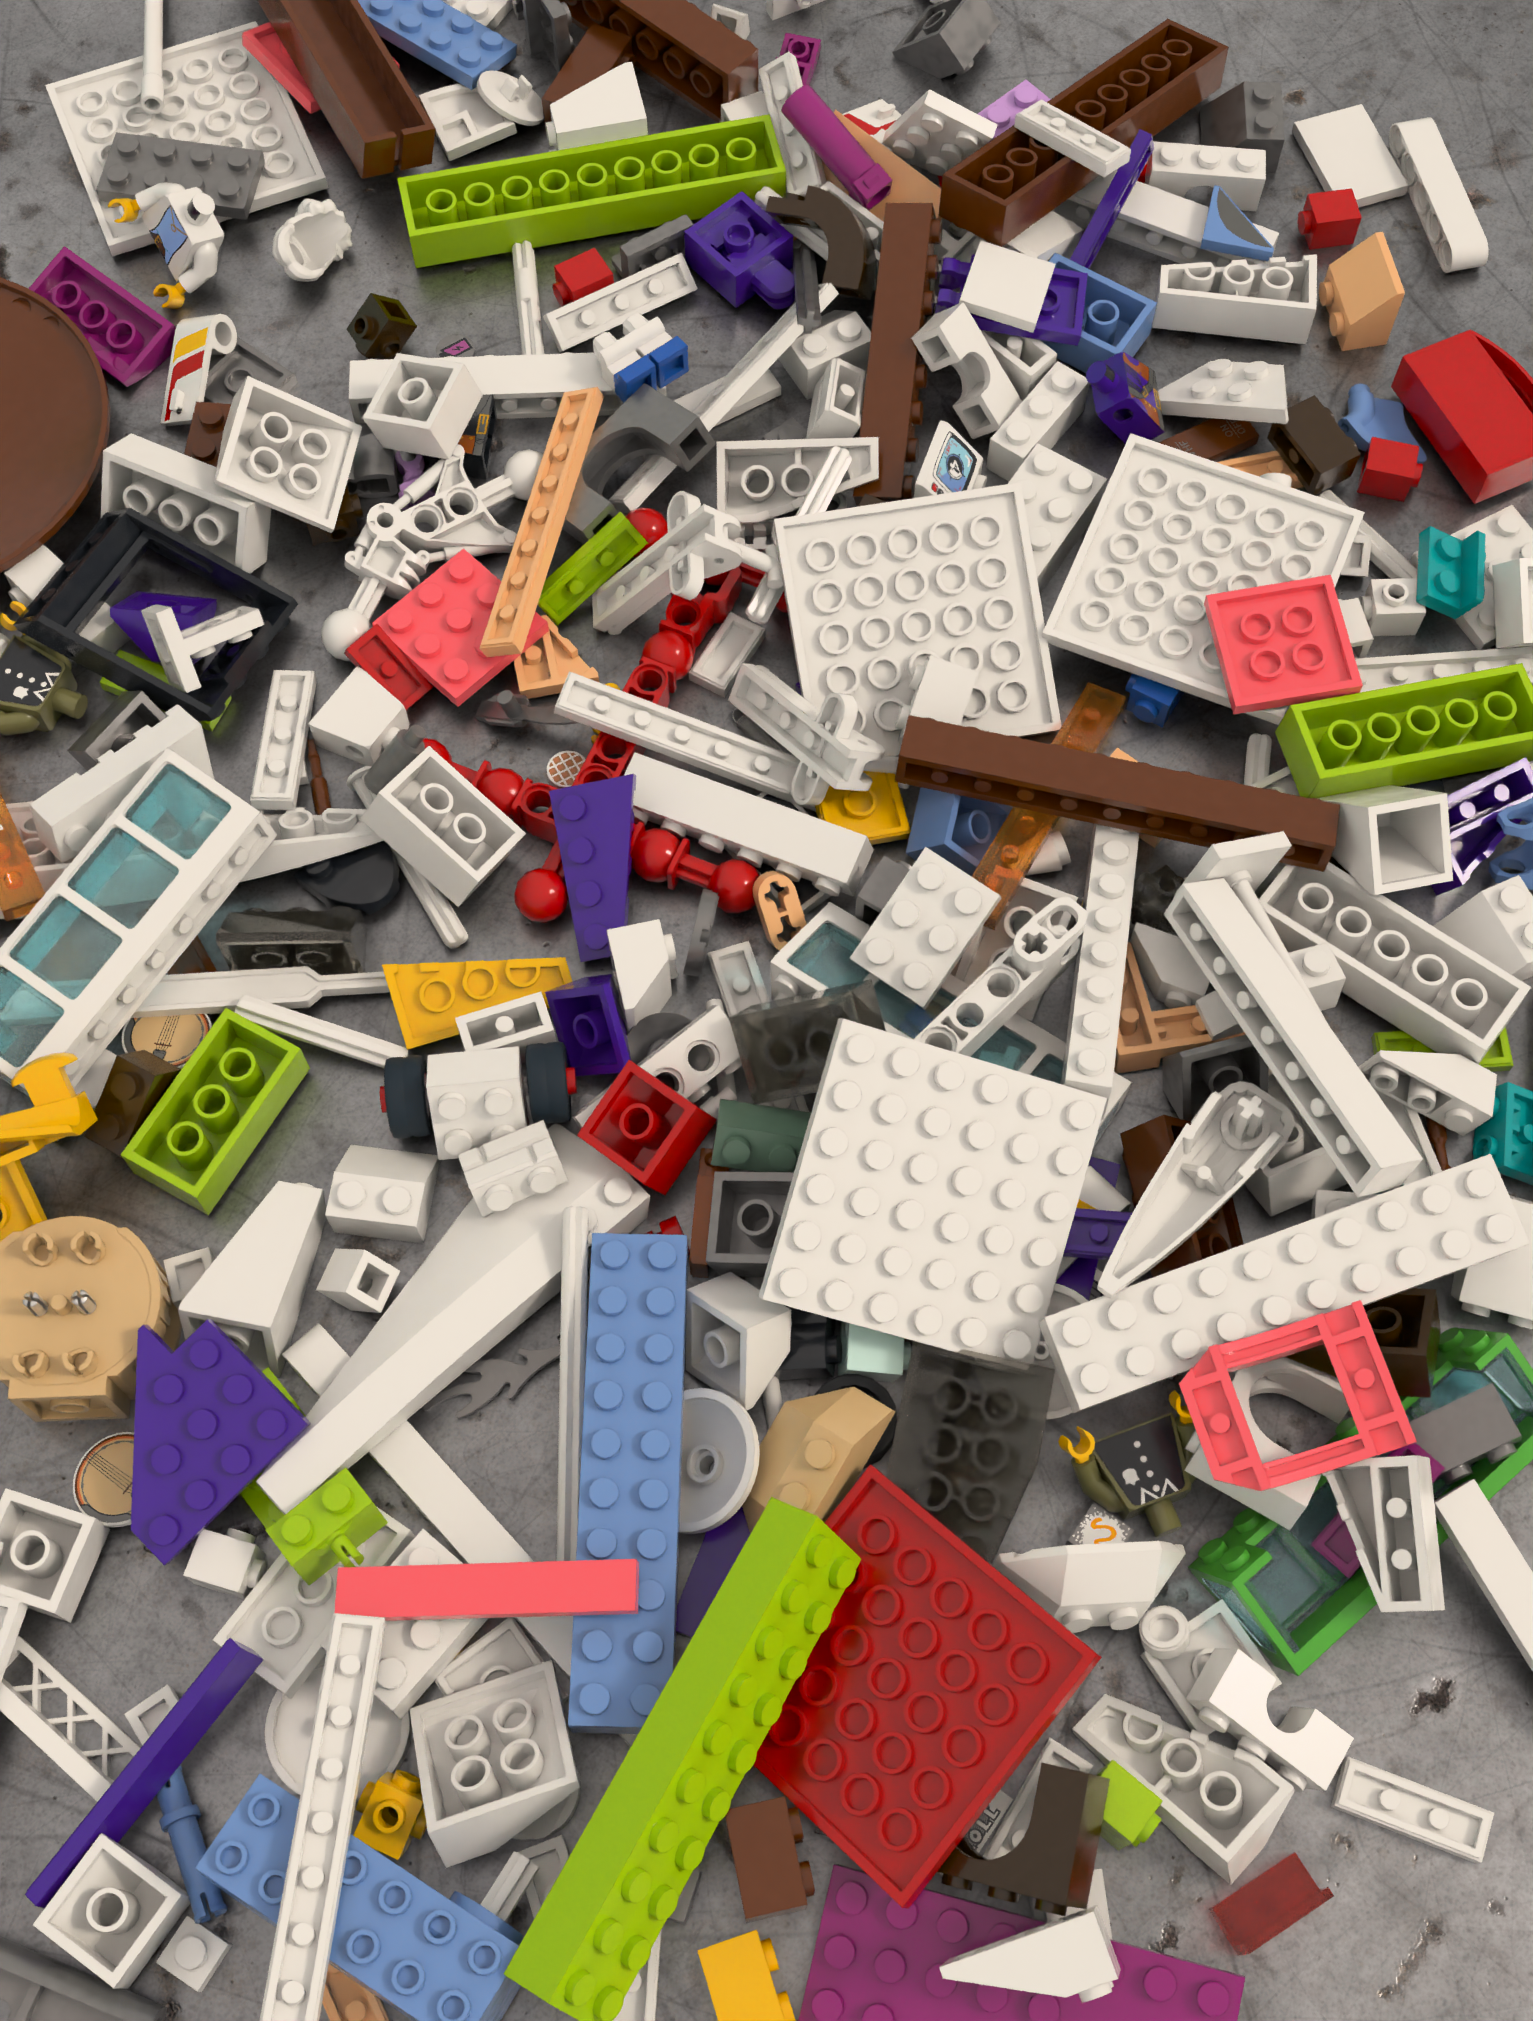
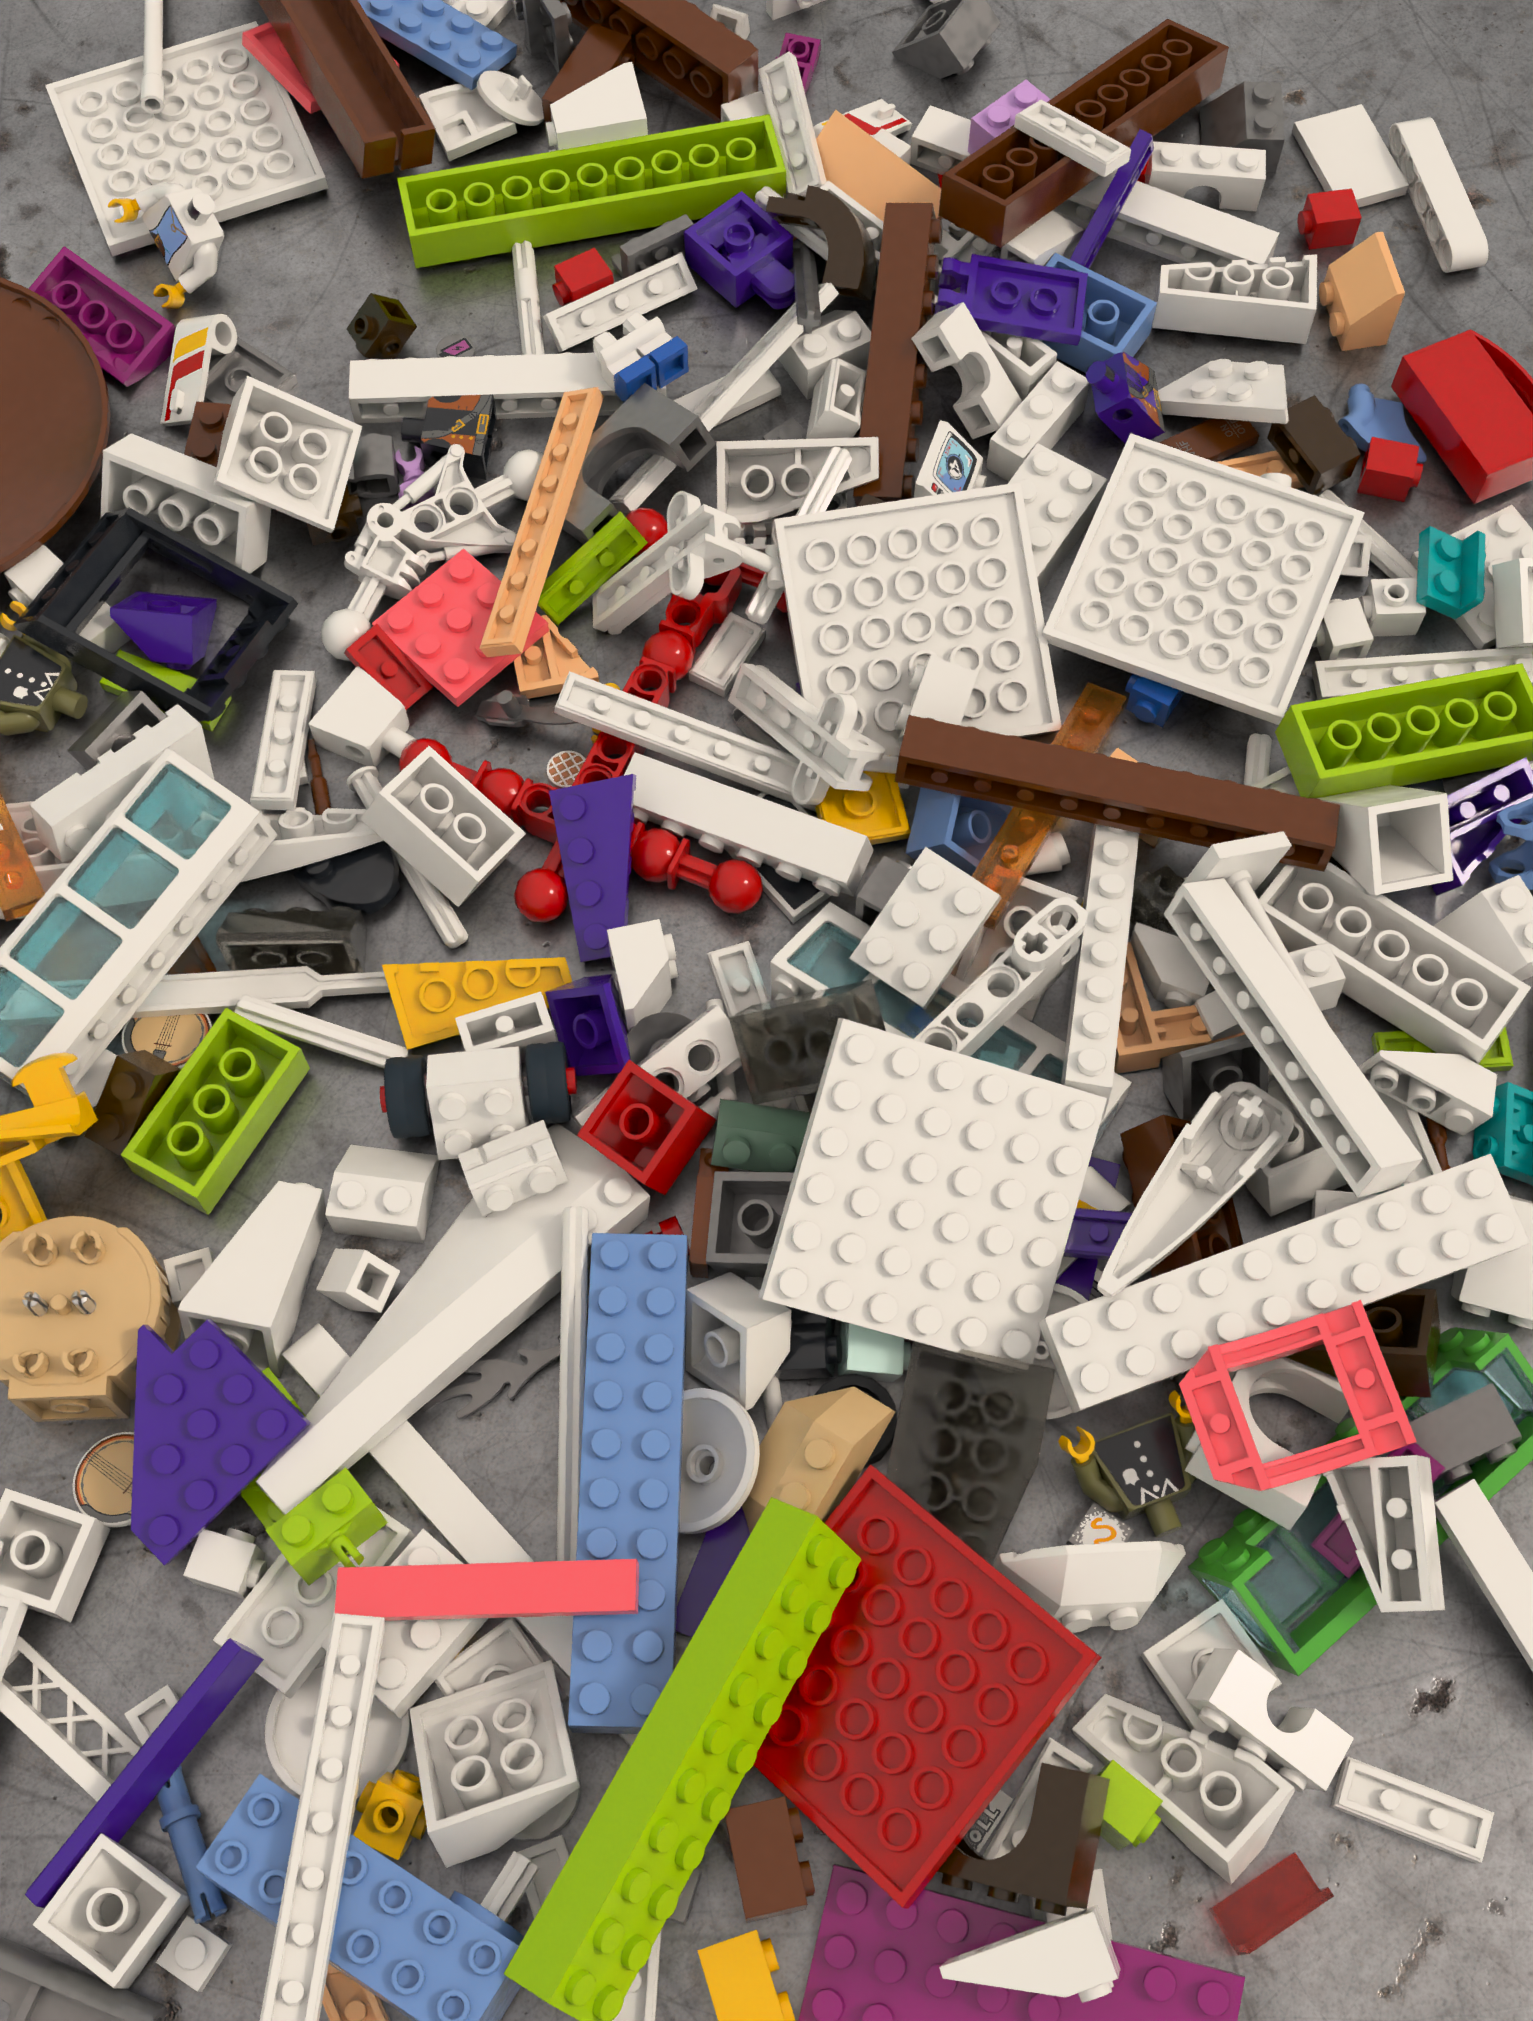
(198, 641): white bracket -> none
(220, 171): flat silver plate -> none
(311, 240): white hair -> none
(396, 756): flat silver cylinder -> none
(423, 405): white brick -> none
(701, 933): flat silver tile -> none
(770, 914): light nougat beam -> none
(837, 147): magenta piece -> none
(938, 133): white plate -> none
(1007, 286): white tile -> none
(1164, 1632): white tile -> none
(1230, 230): medium blue tile -> none
(1282, 644): coral plate -> none

